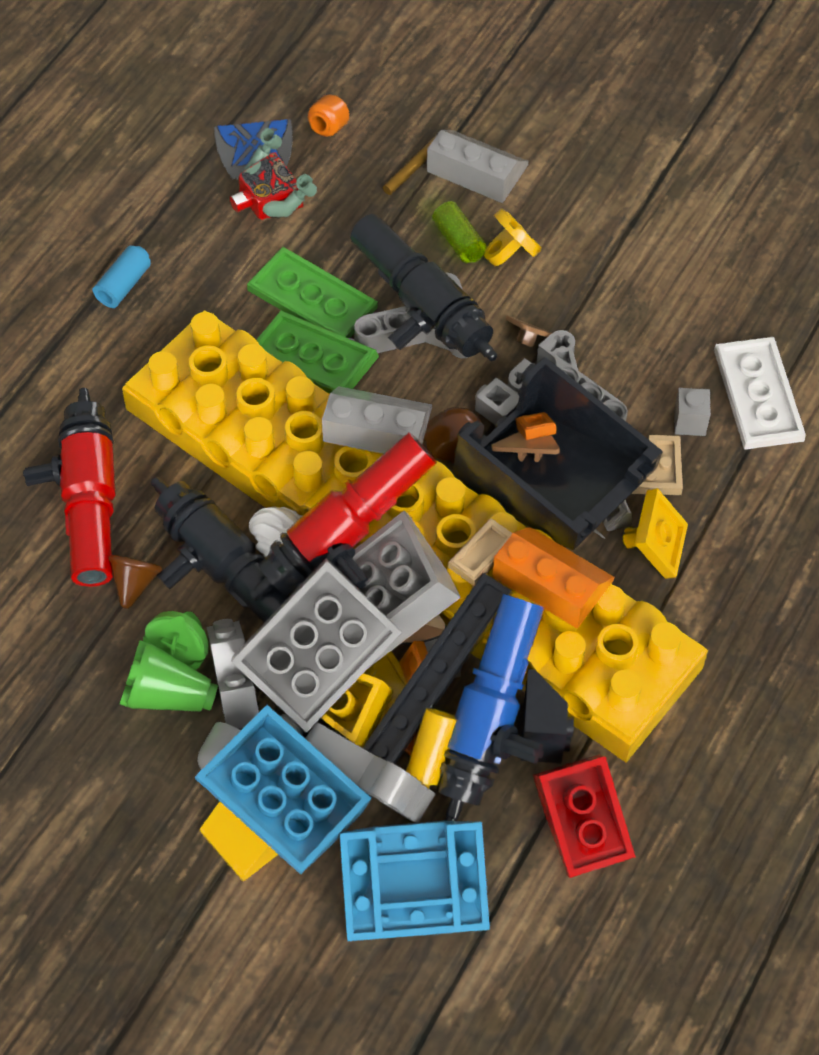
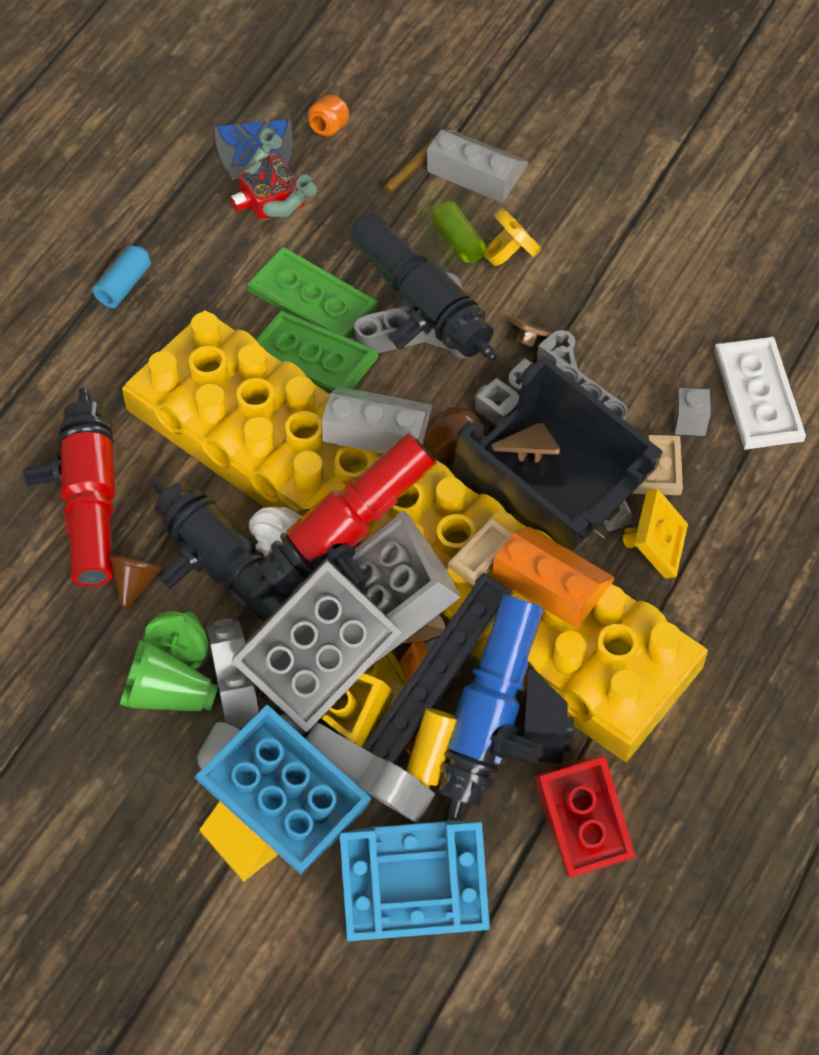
(536, 425): orange tile -> none

